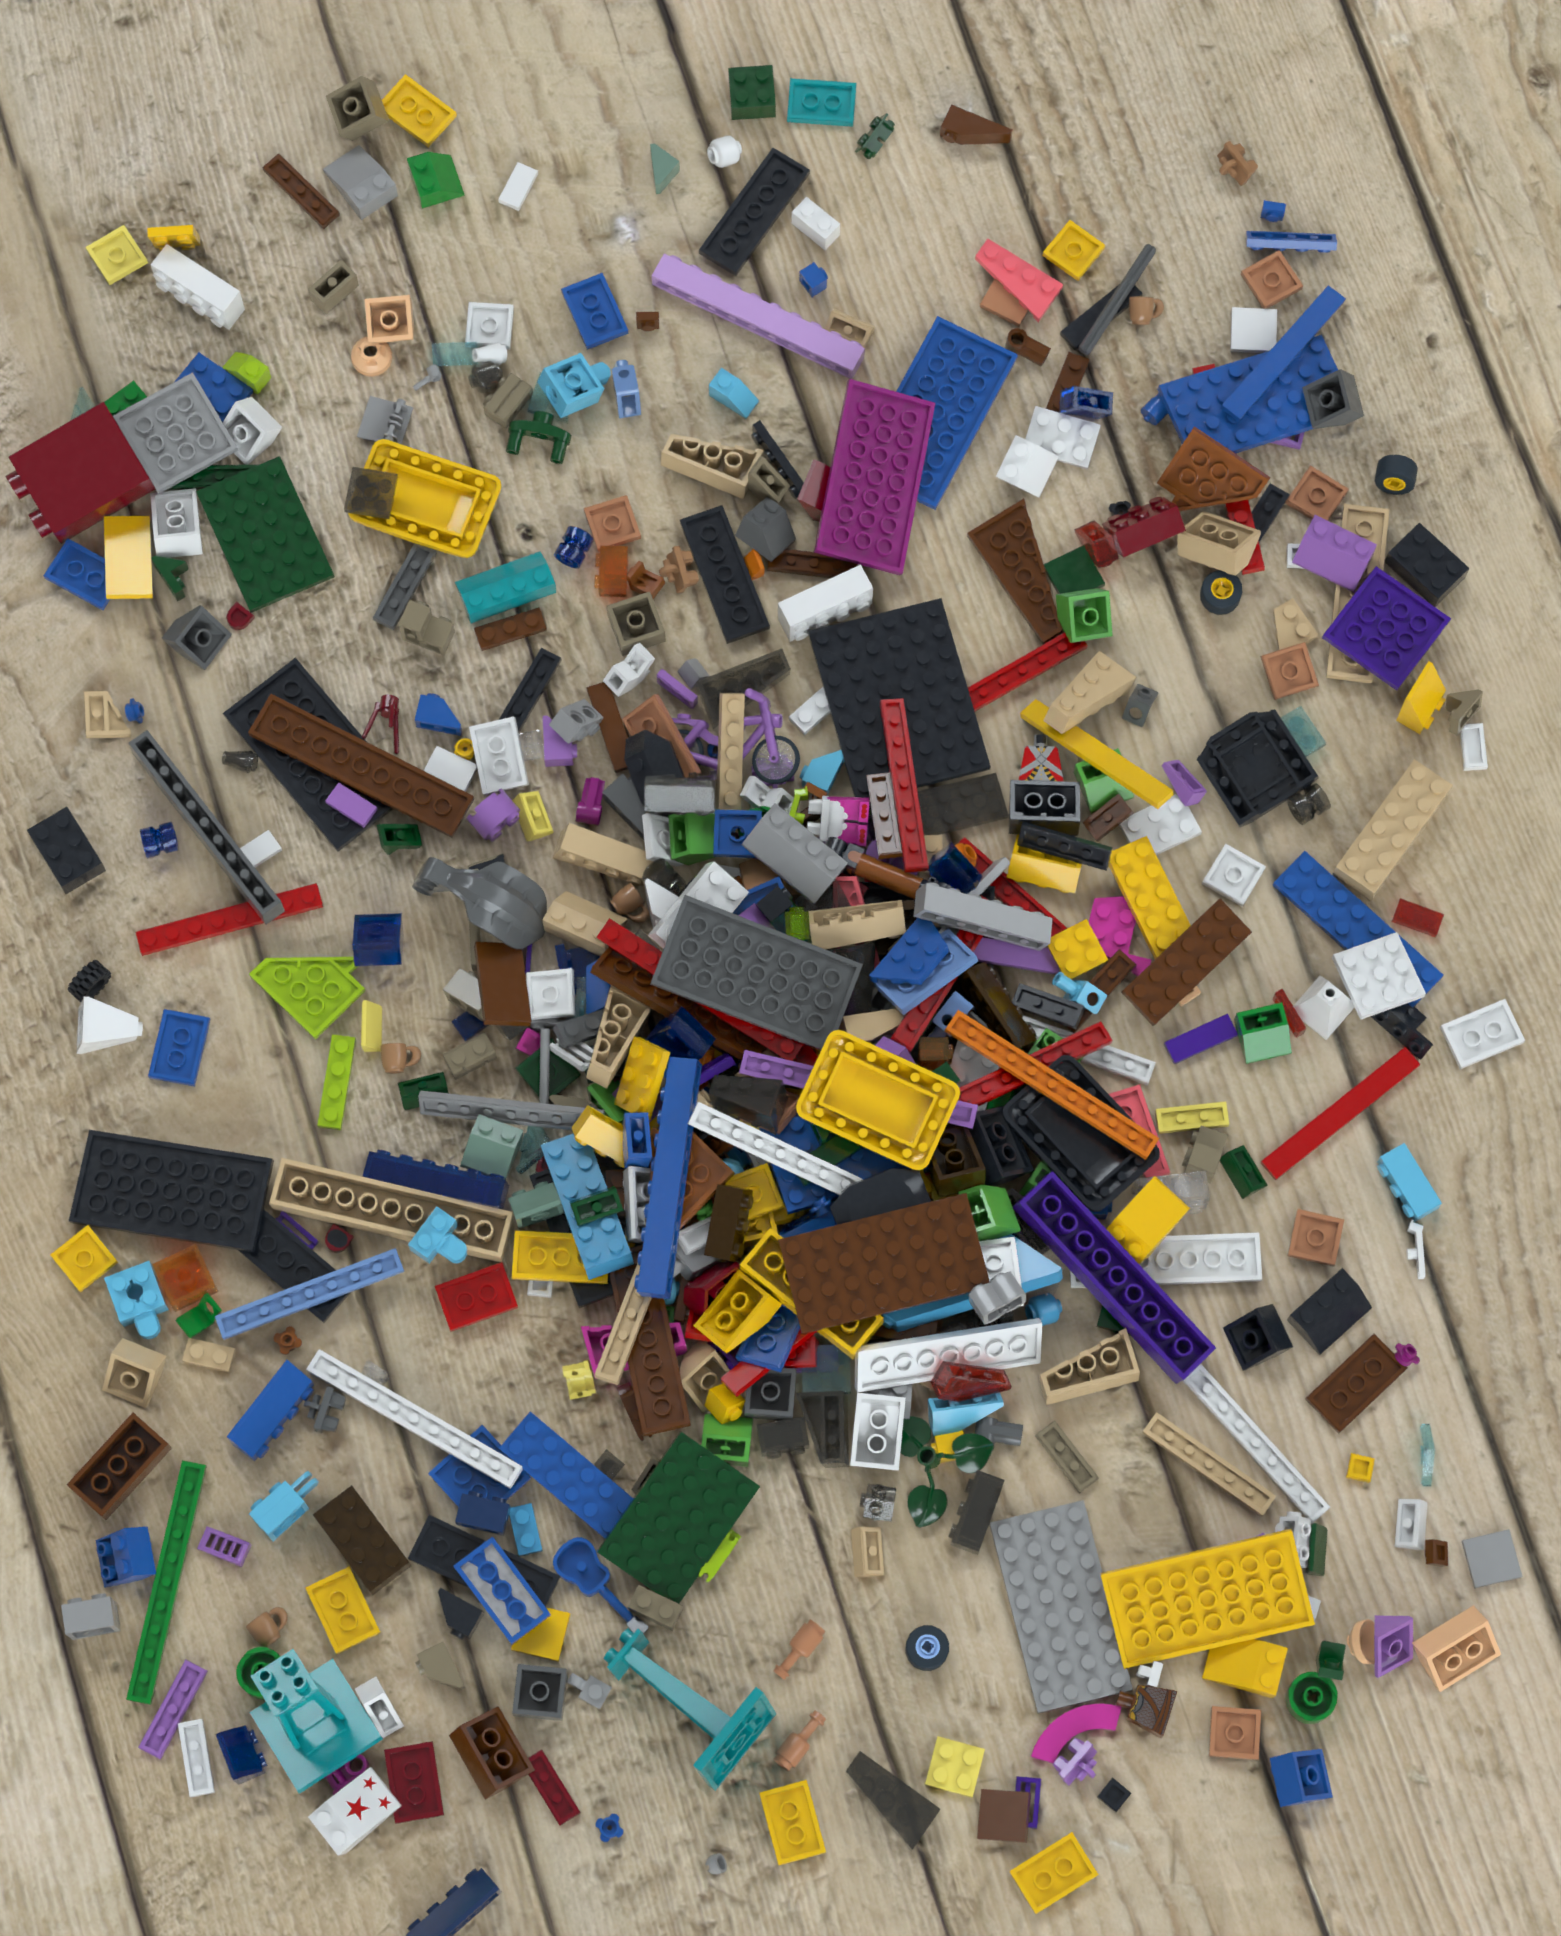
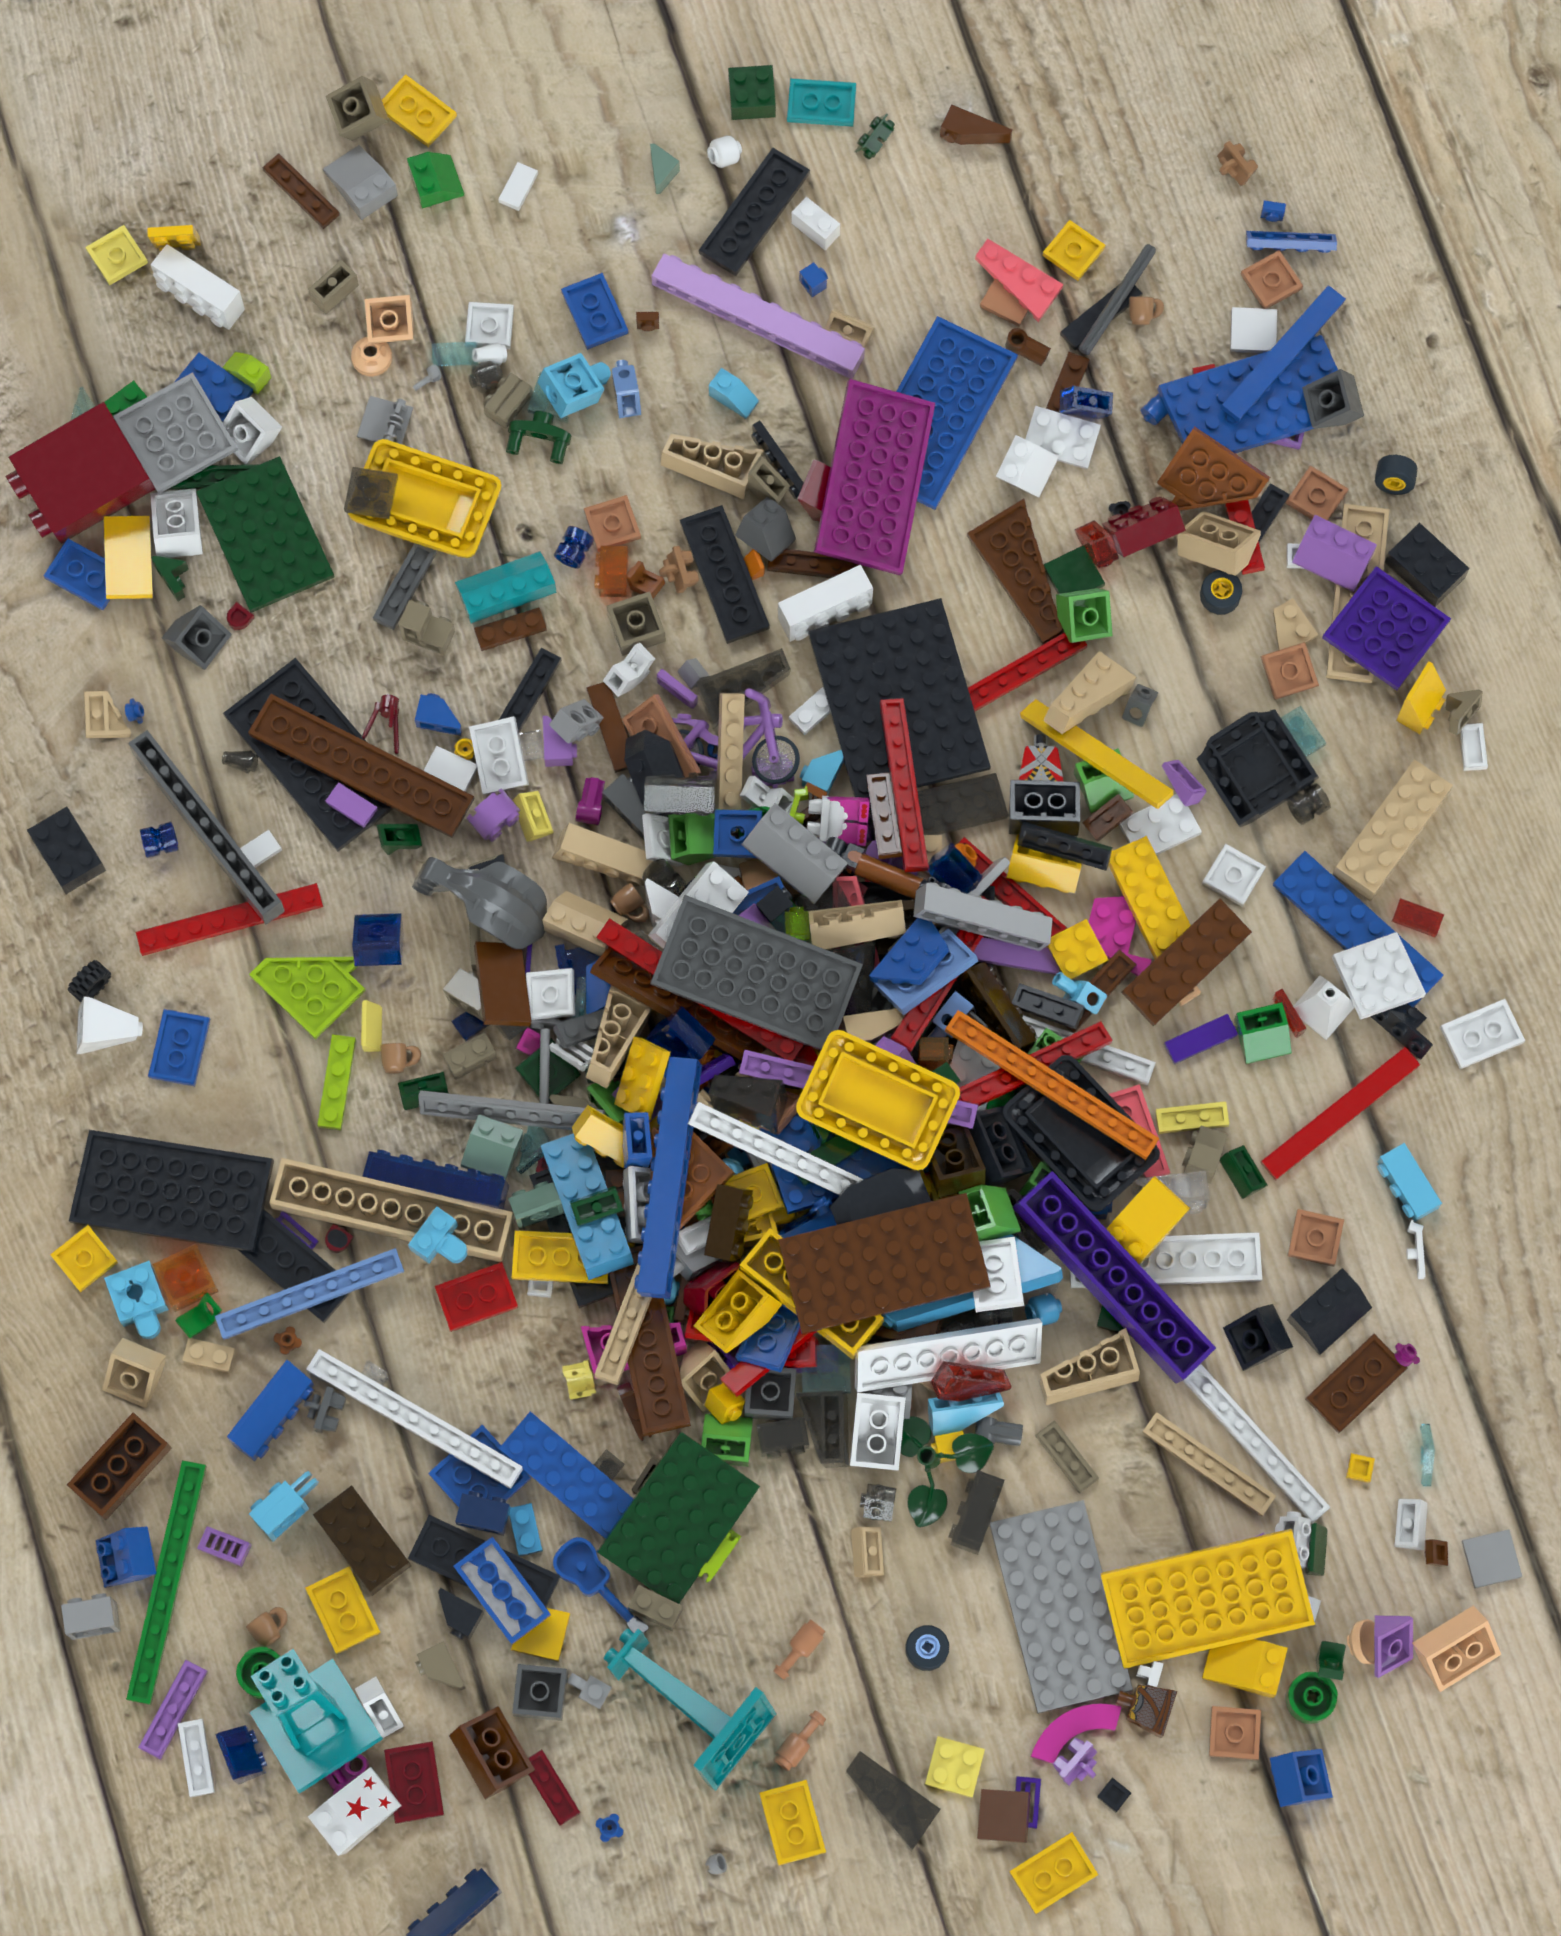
(997, 1297): light grey brick -> none

